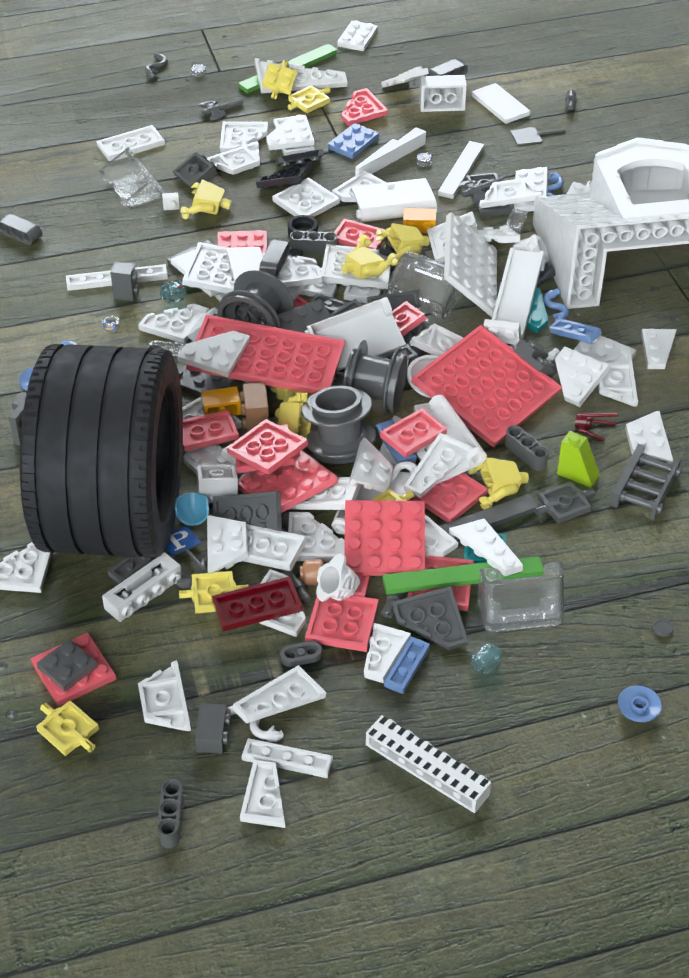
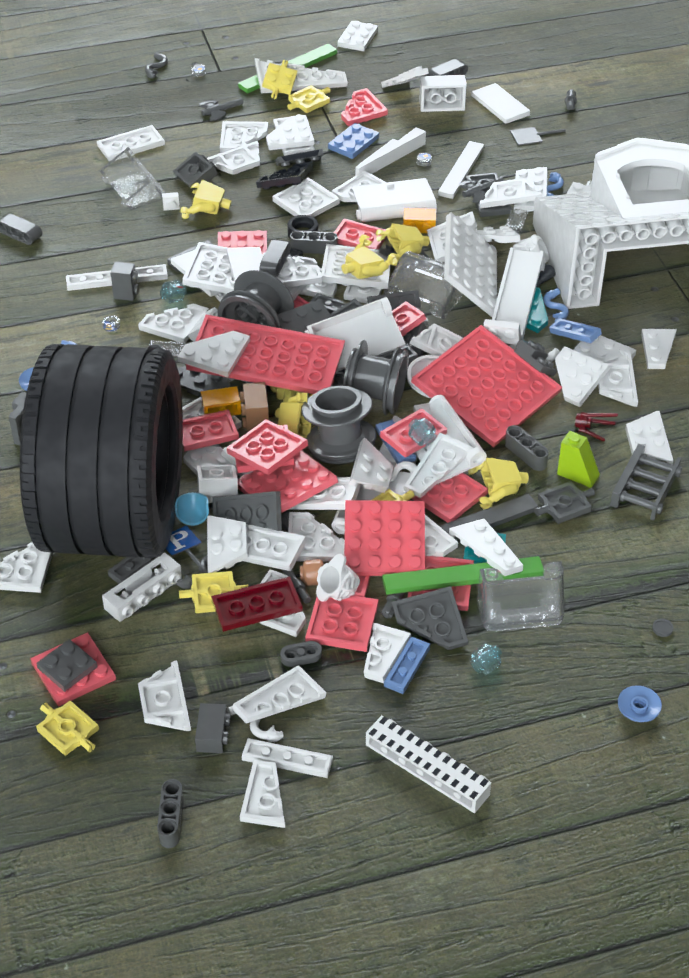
(422, 431): none -> clear light blue head

